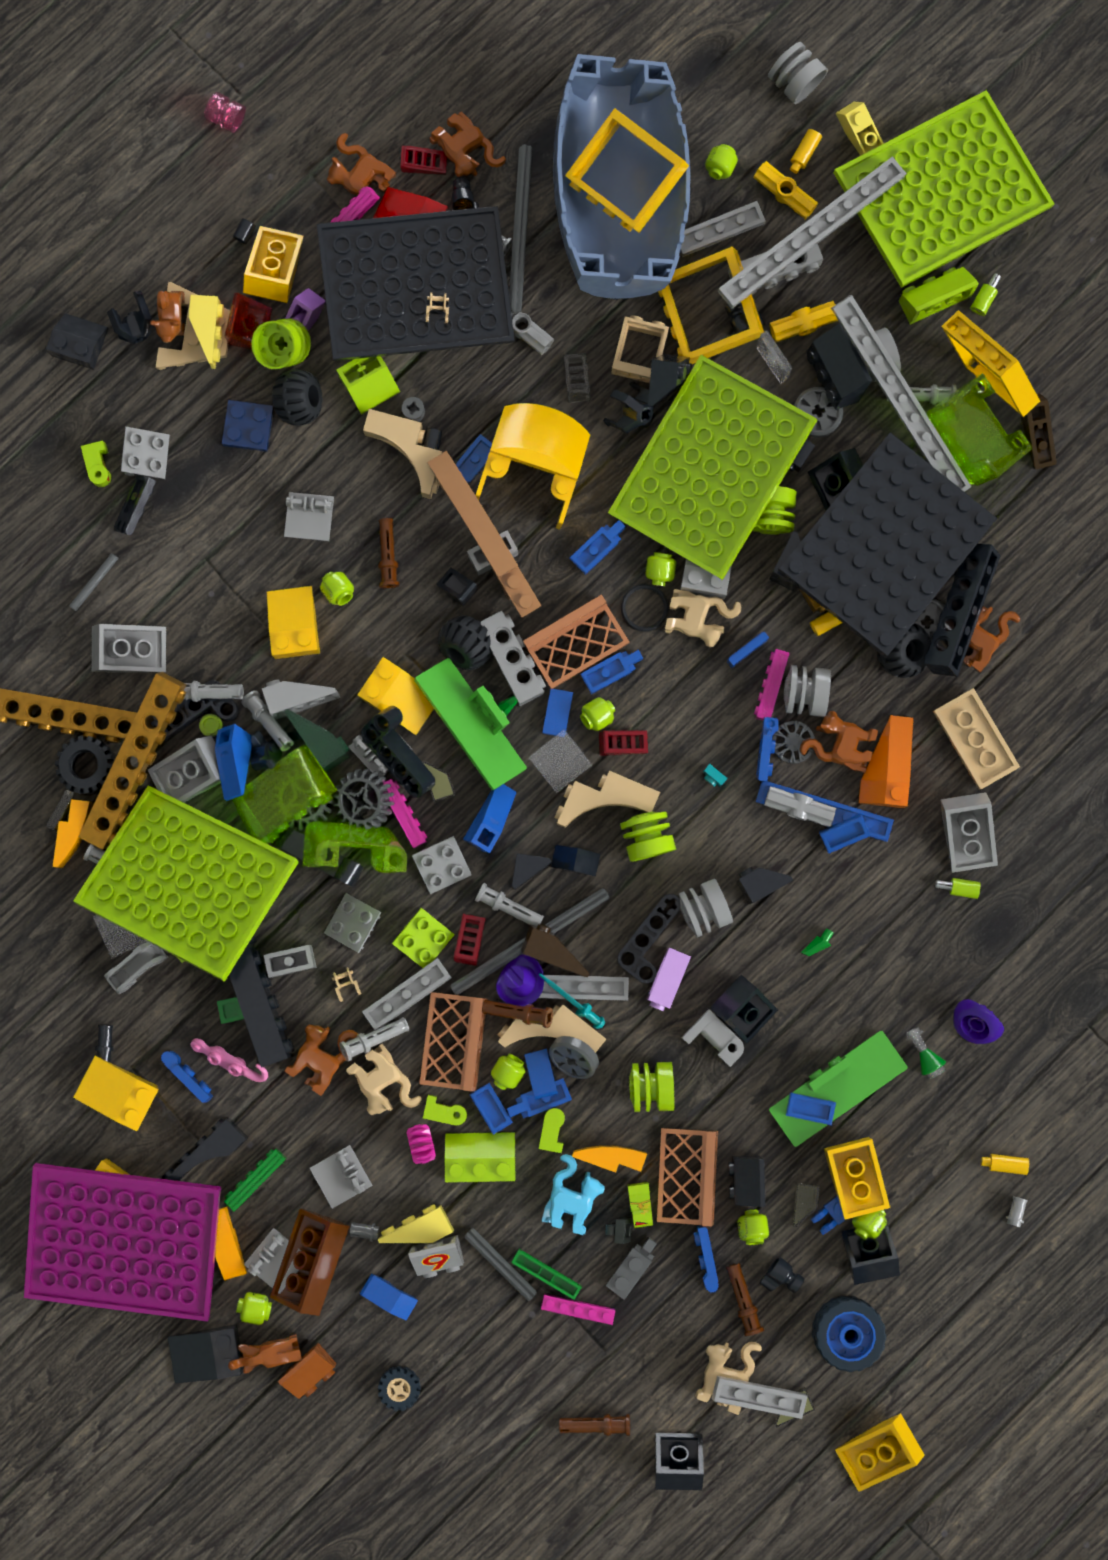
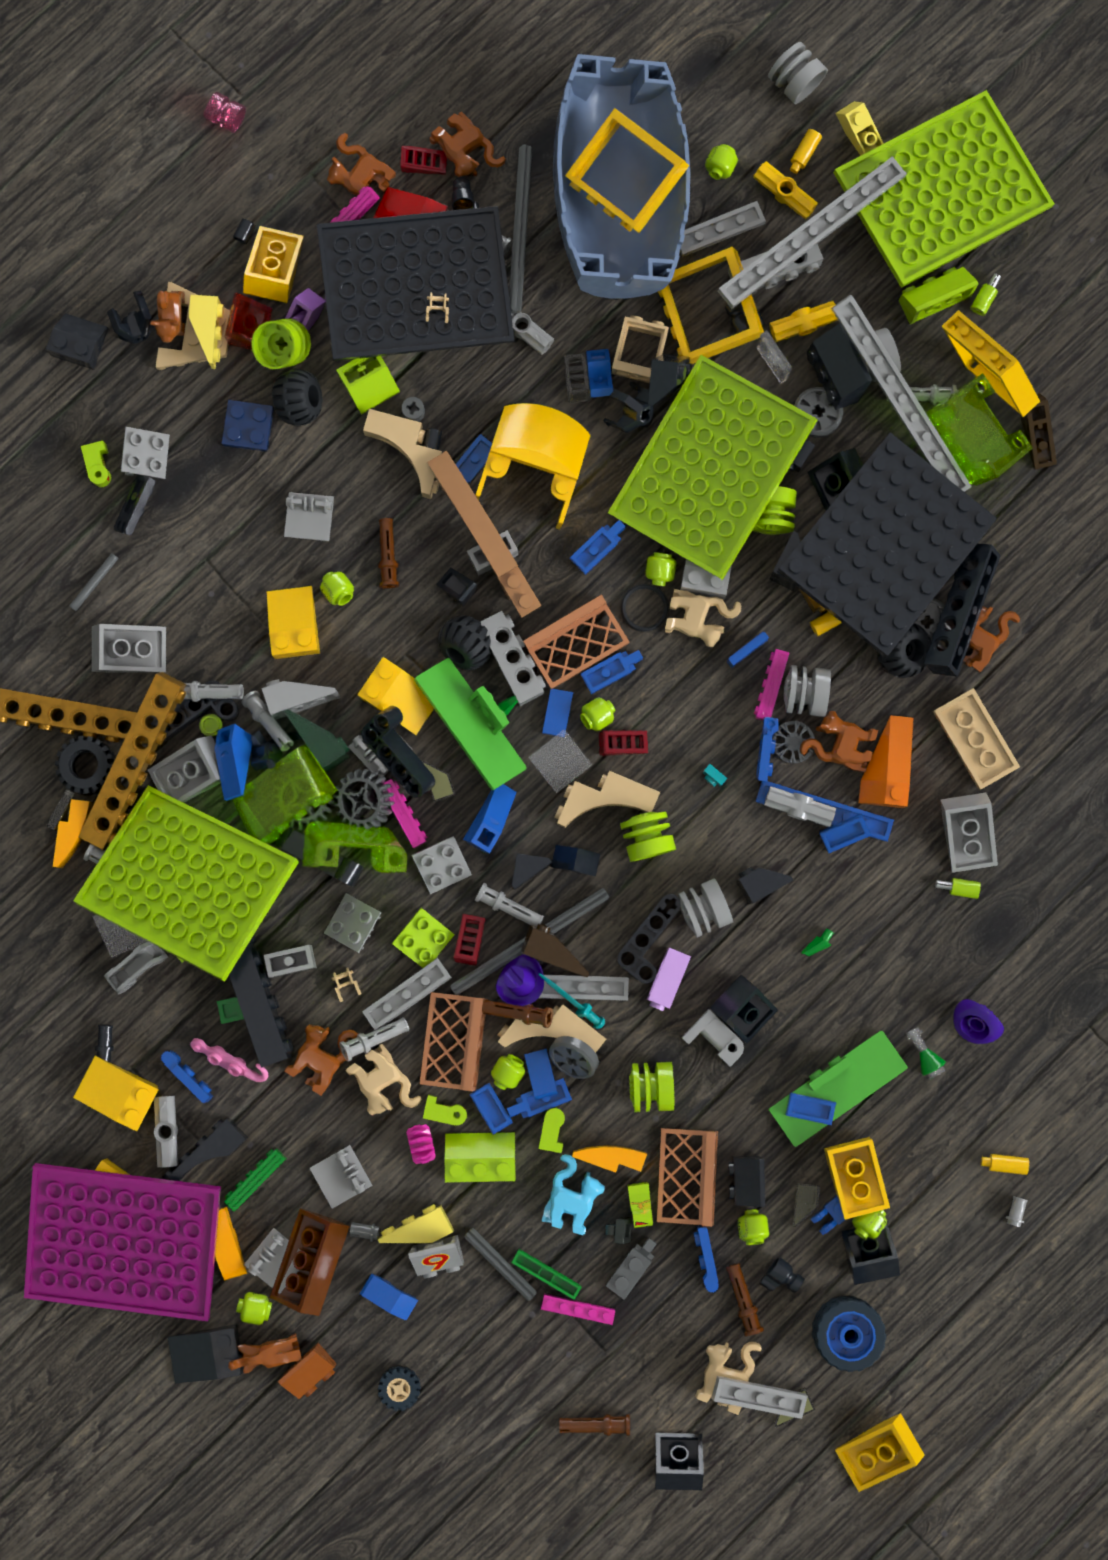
(166, 1147): none -> light grey piece
(599, 372): none -> blue slope

